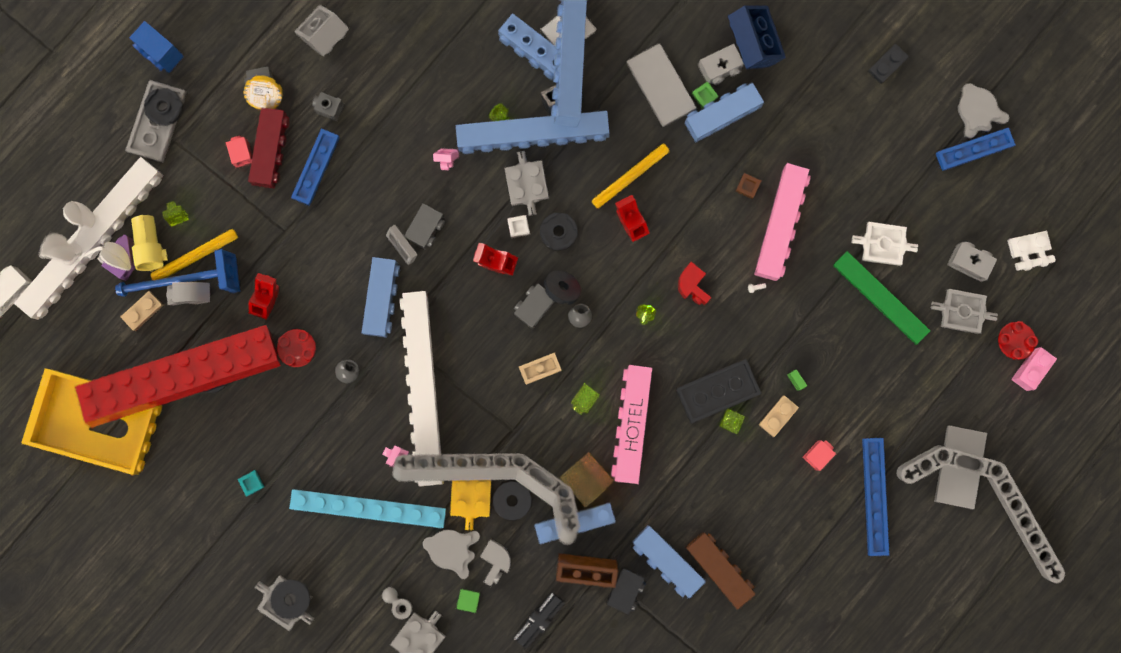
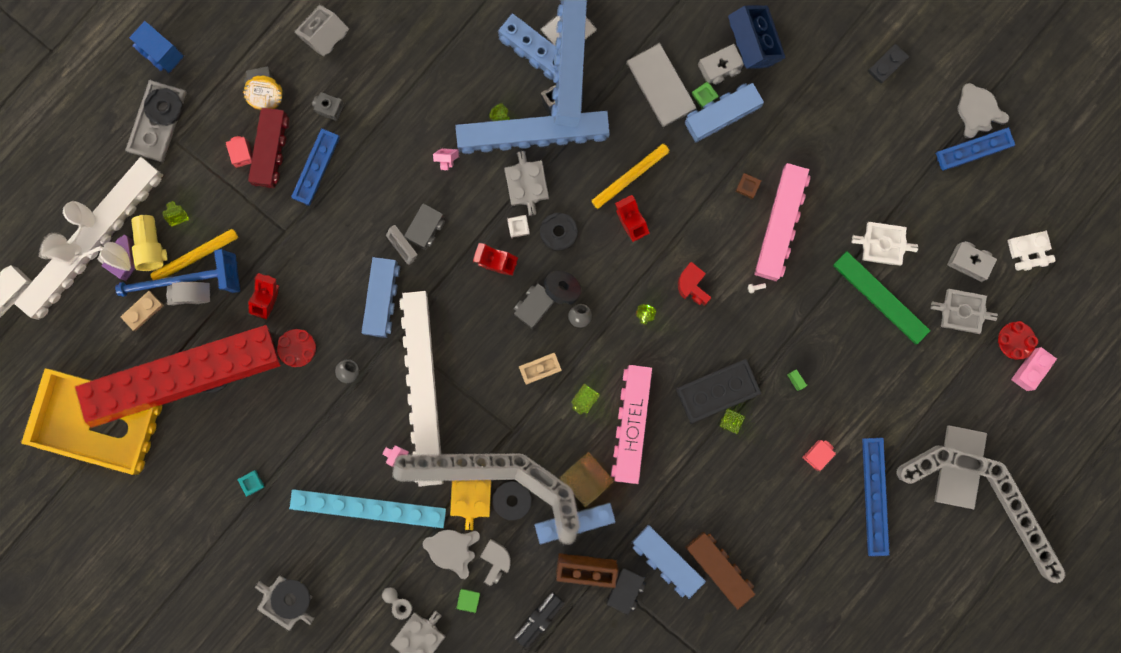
(778, 416): tan plate -> none

